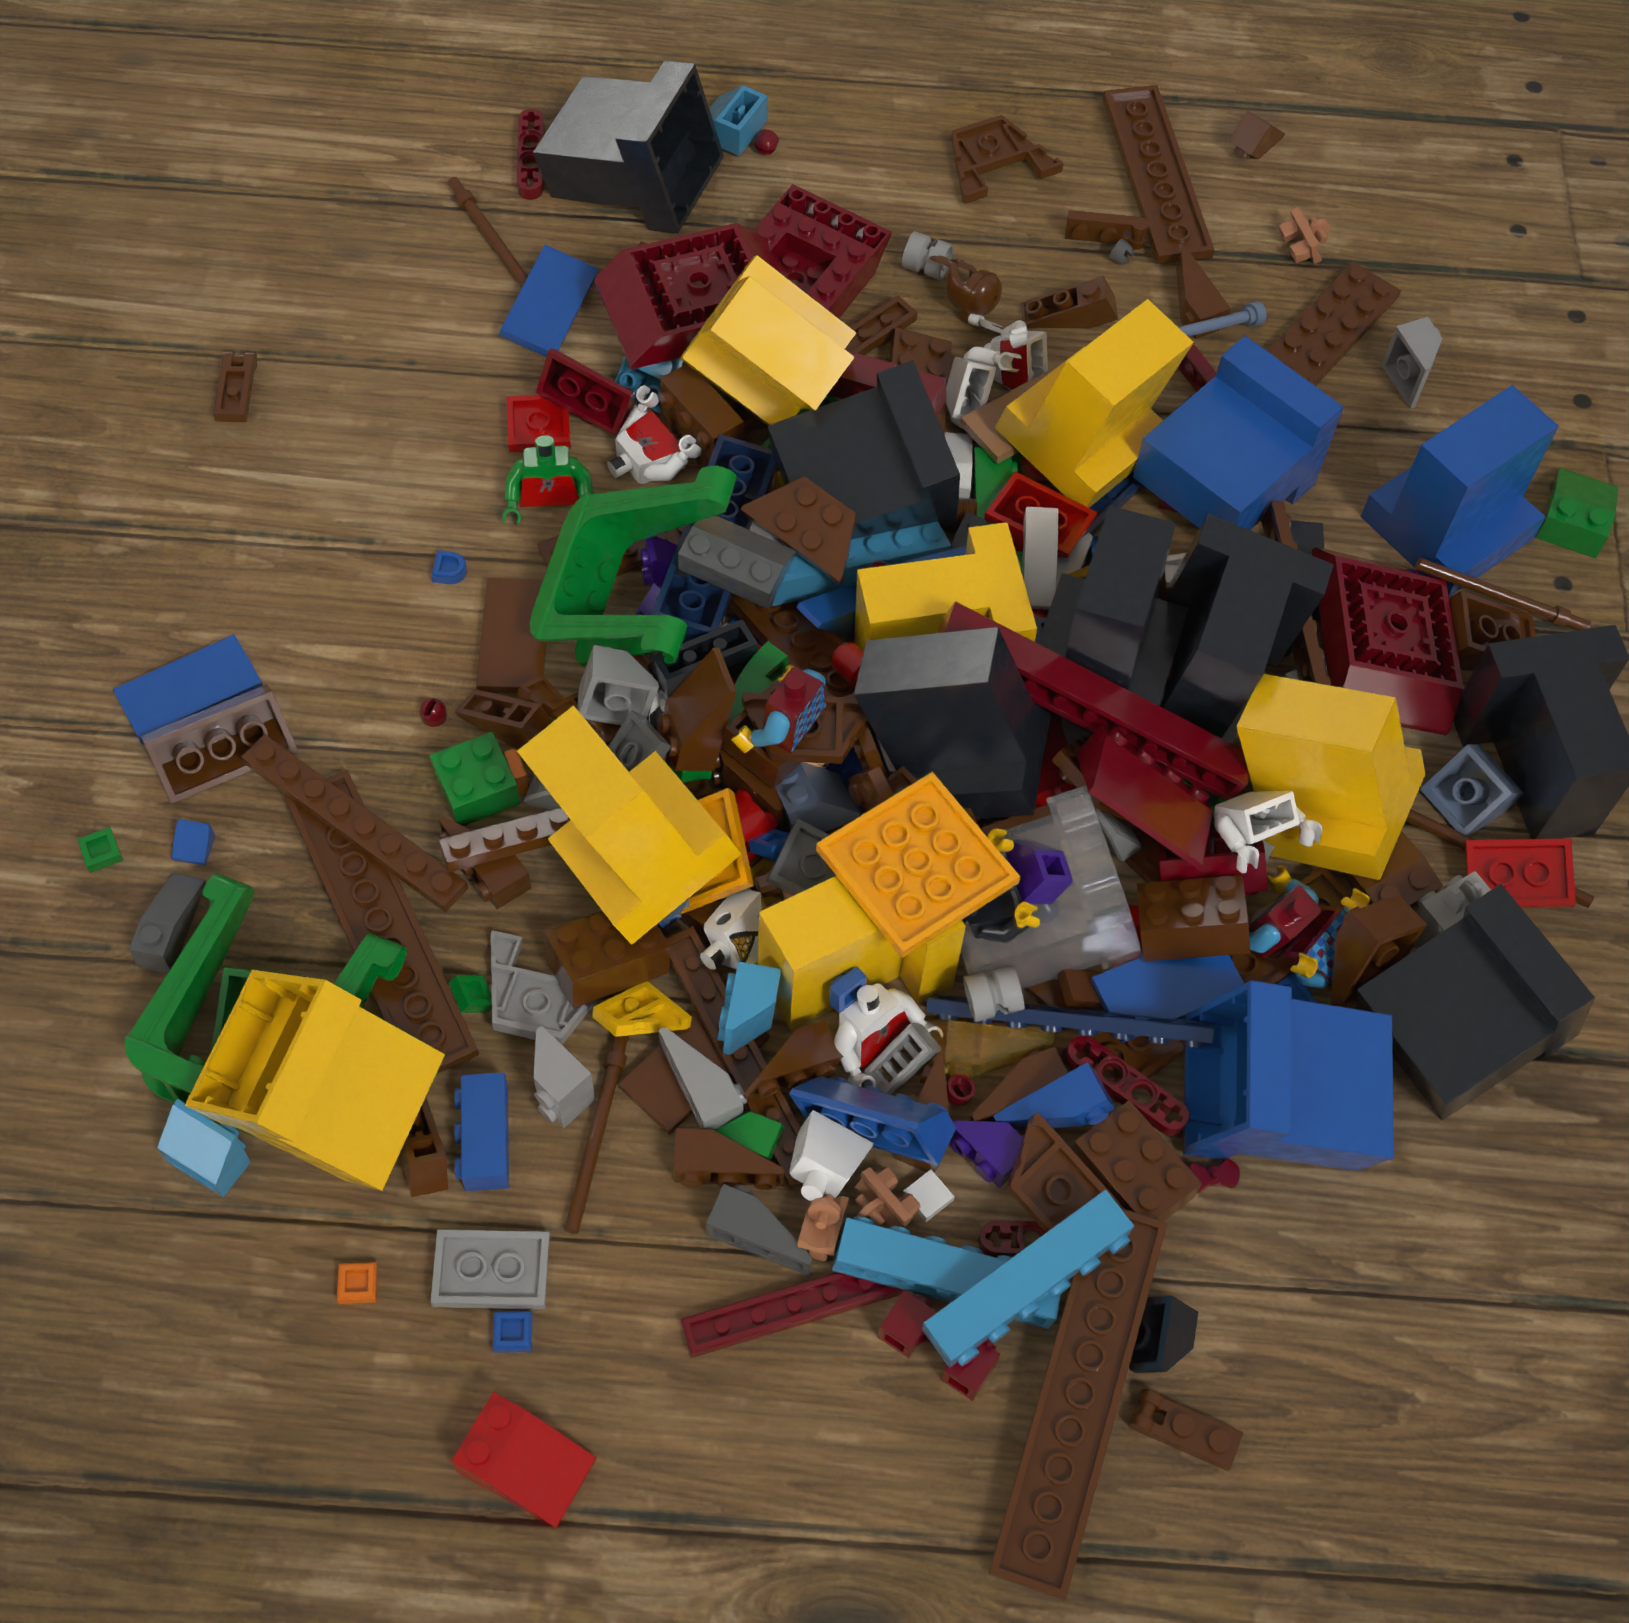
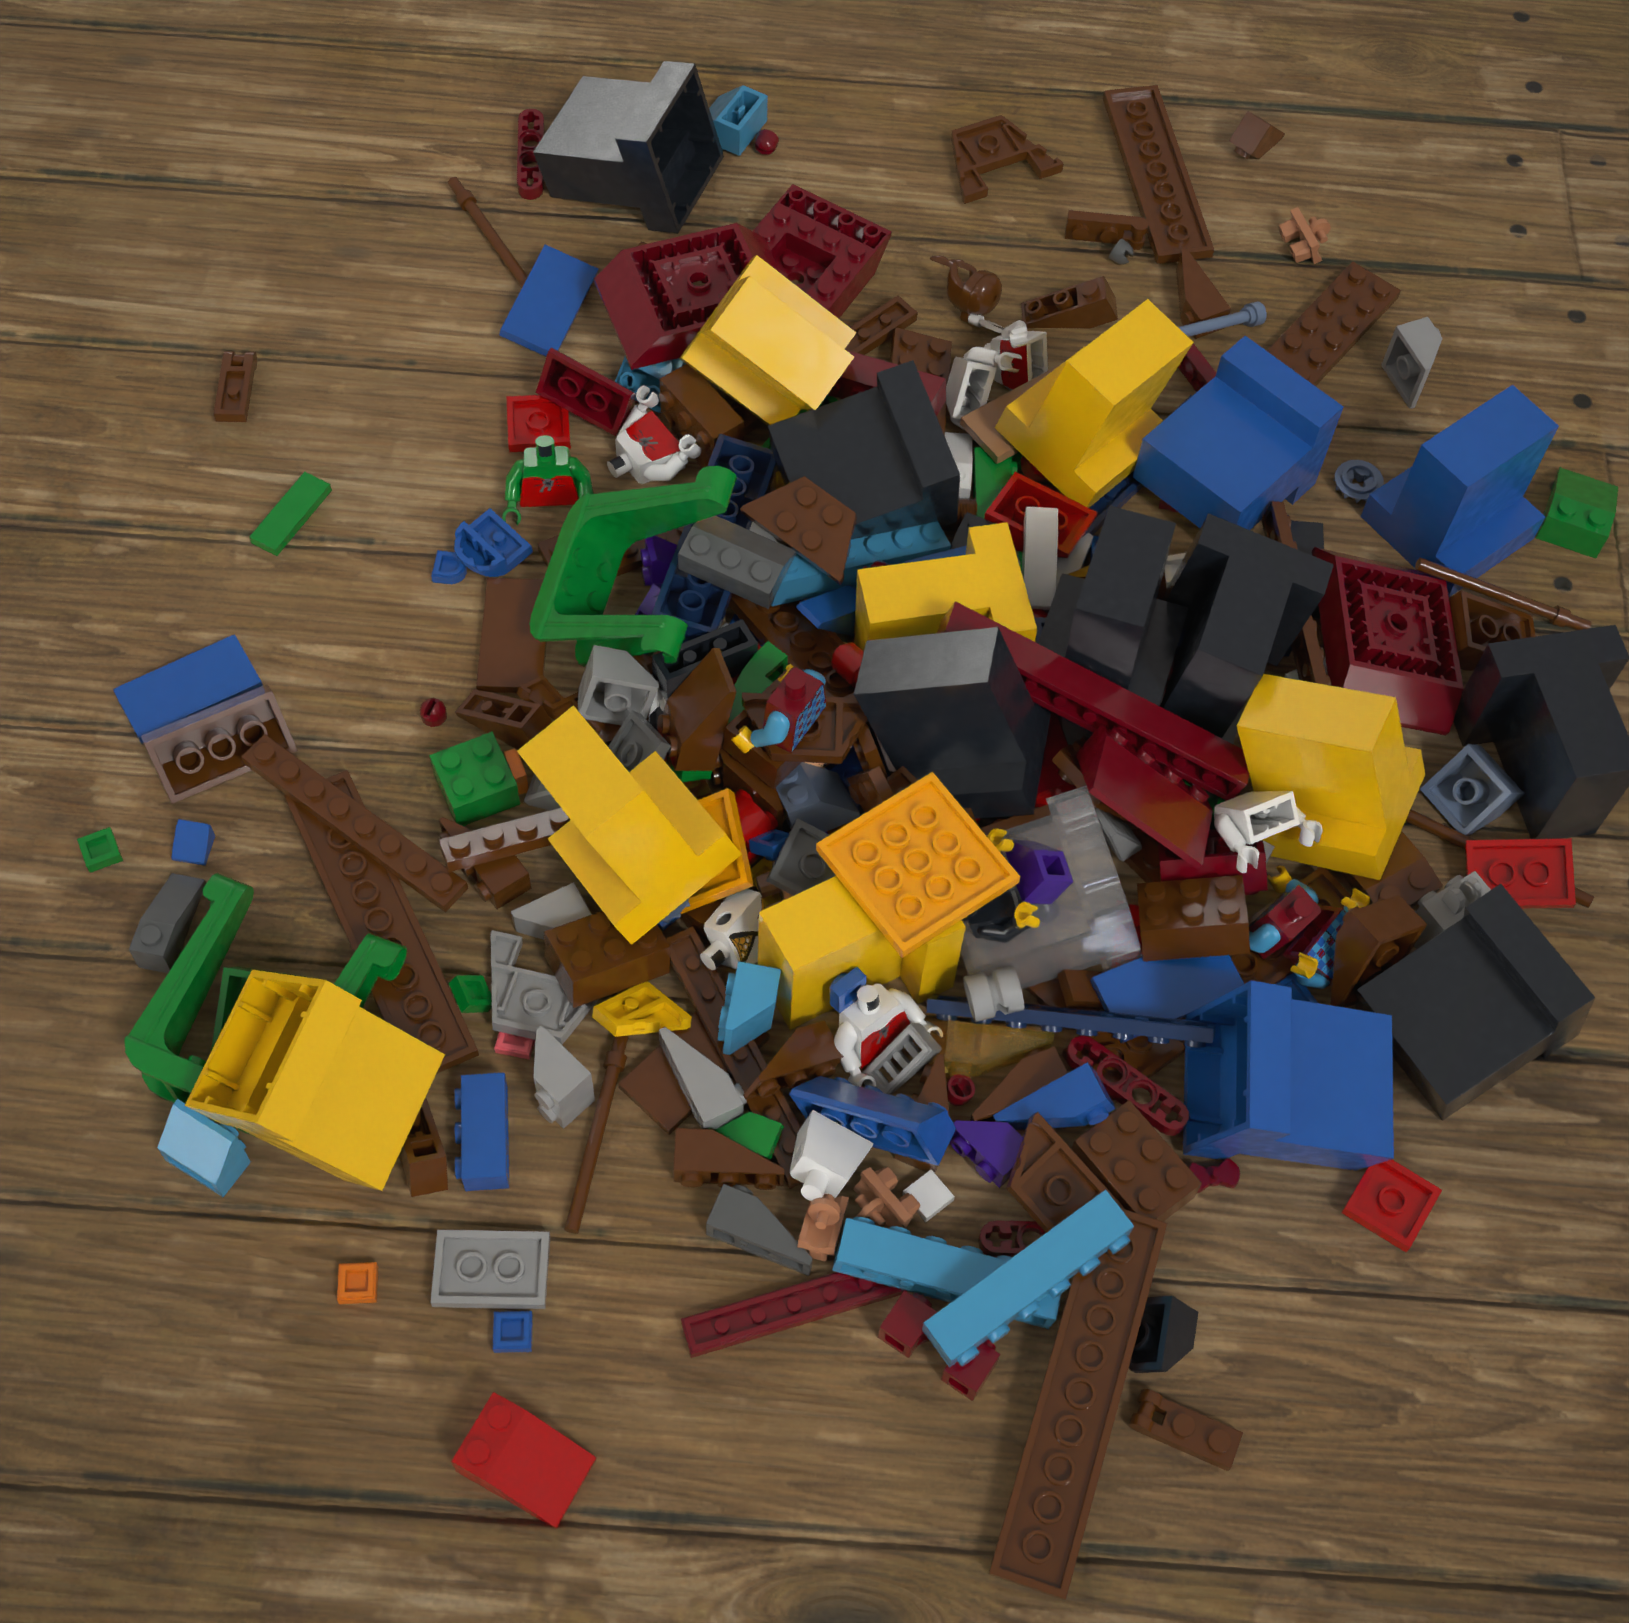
(290, 513): none -> green tile
(490, 545): none -> blue slope
(514, 1045): none -> coral tile
(550, 911): none -> light grey slope
(918, 254): light grey wheel -> none
(1361, 472): none -> sand blue gear
(1392, 1203): none -> red plate

